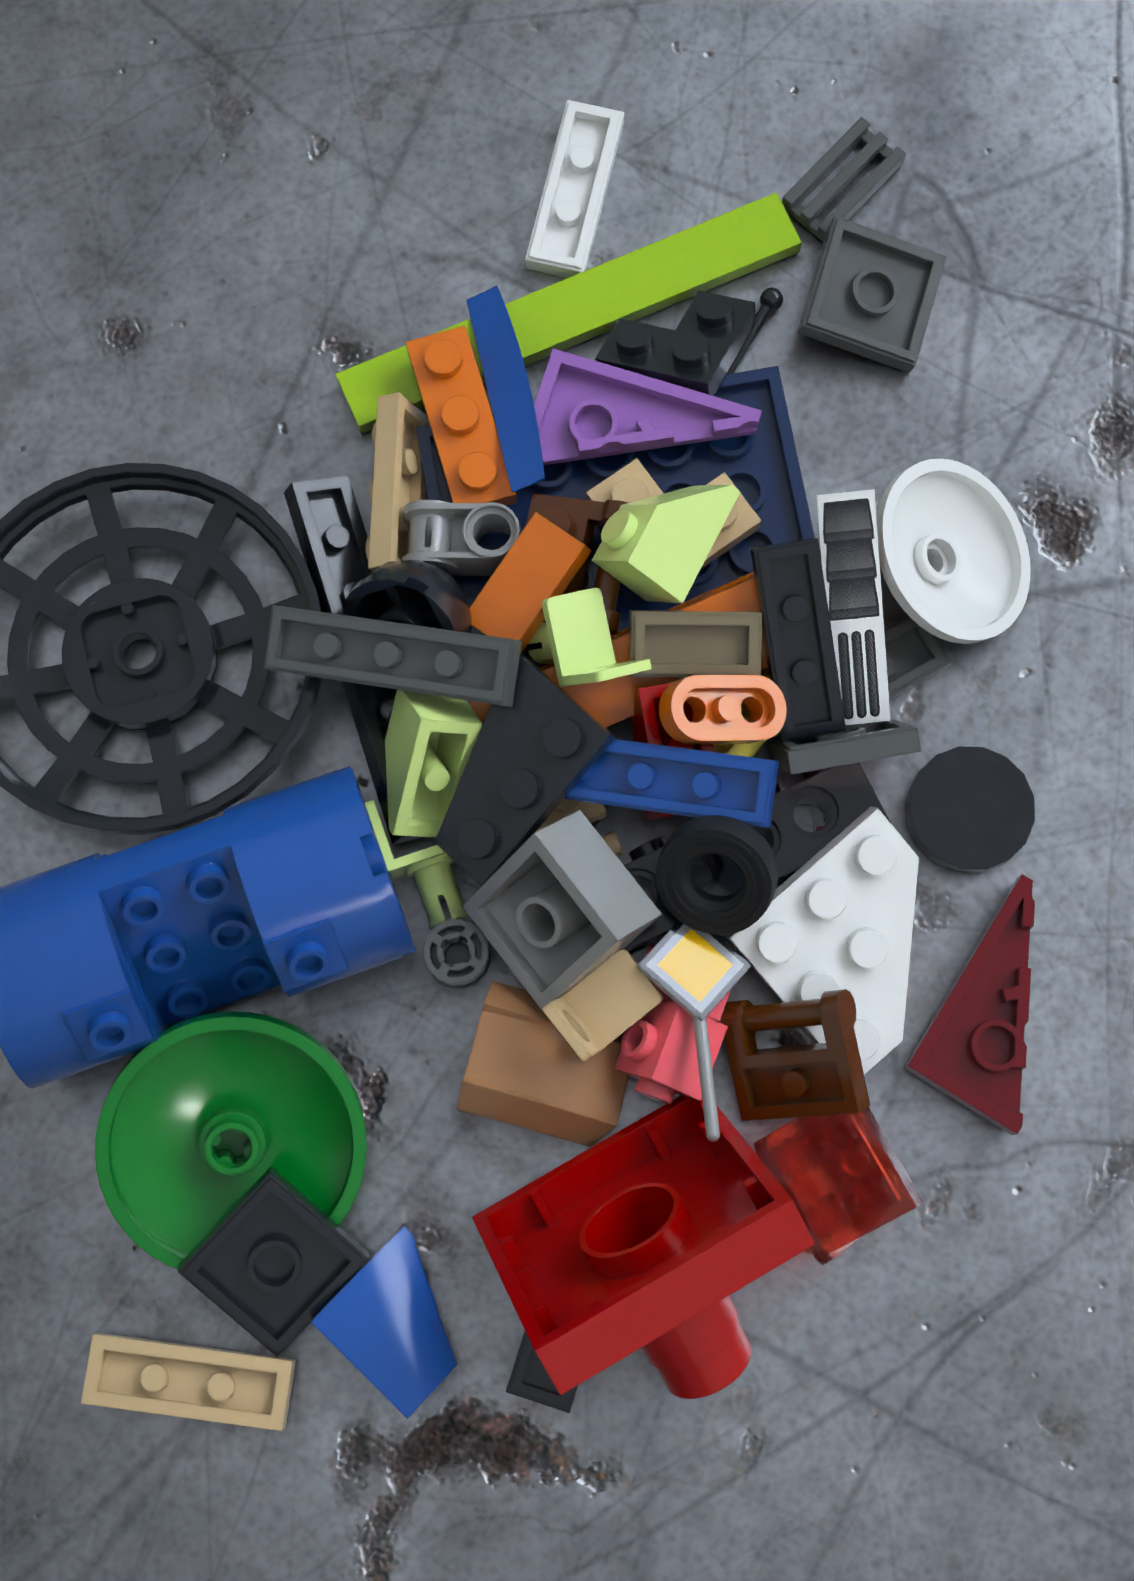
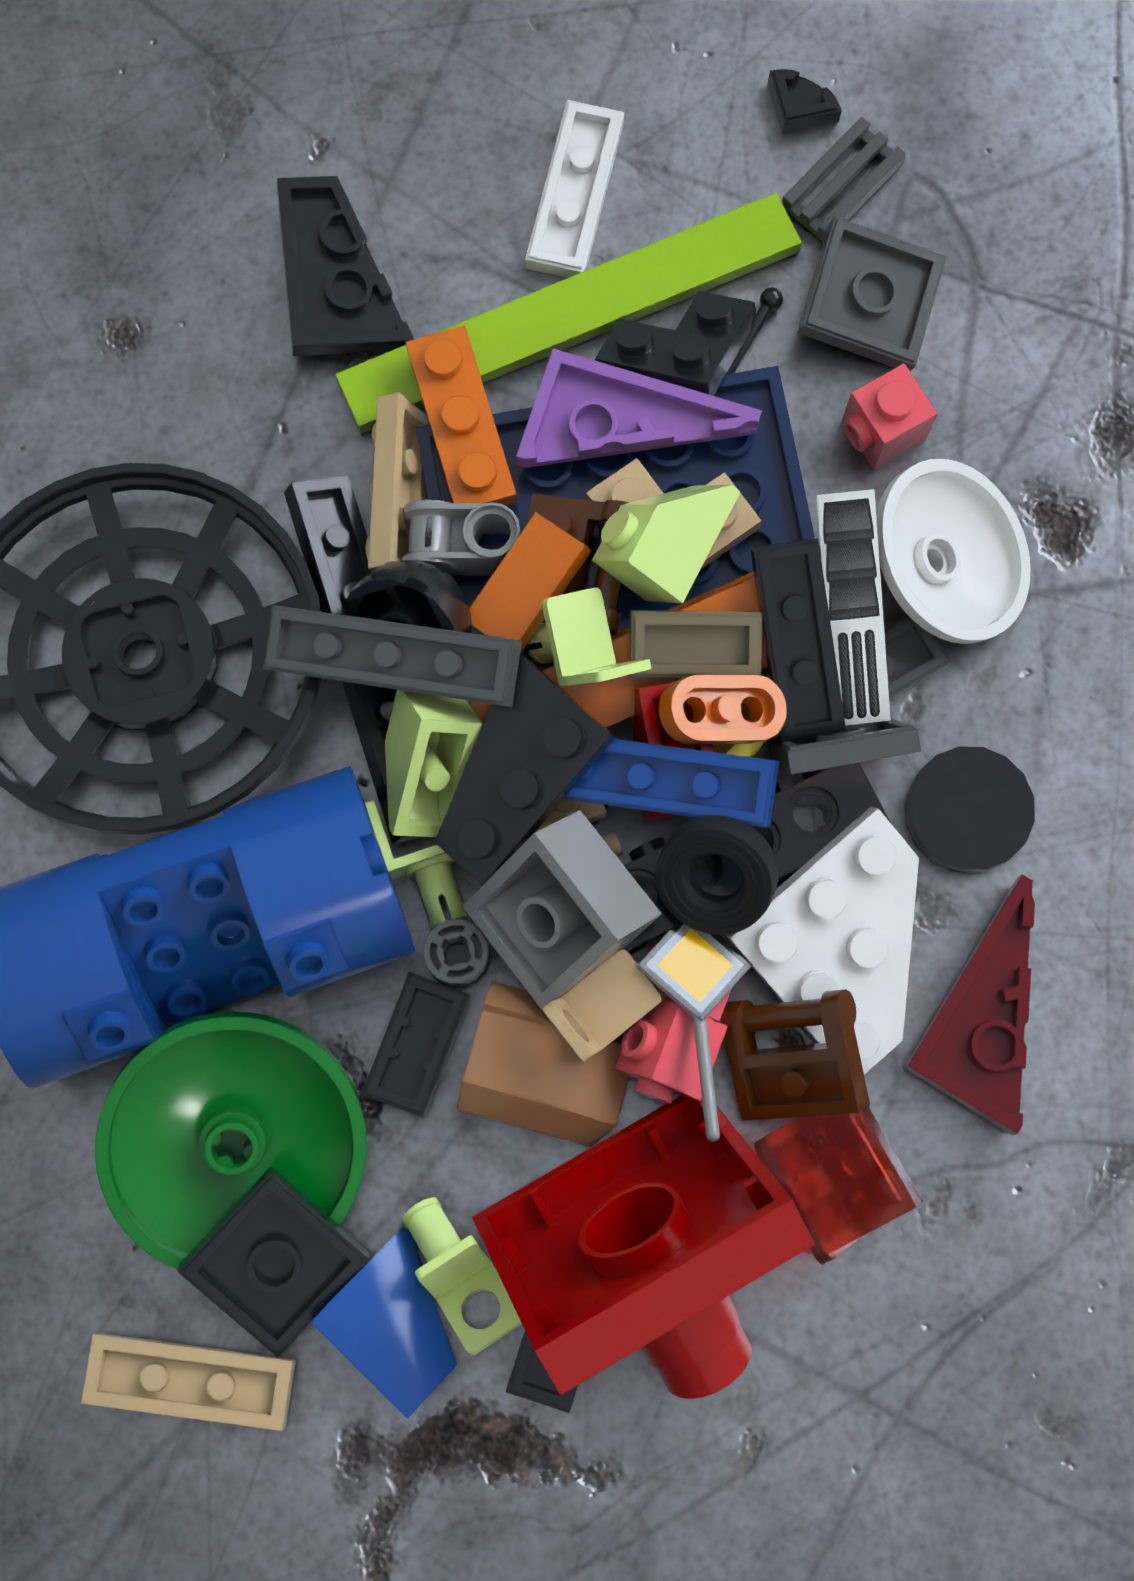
(330, 276): none -> black wing
(416, 1044): none -> black plate
(456, 1272): none -> yellowish green bracket
(507, 388): blue sticker -> none
(801, 102): none -> black tile
(888, 417): none -> coral brick

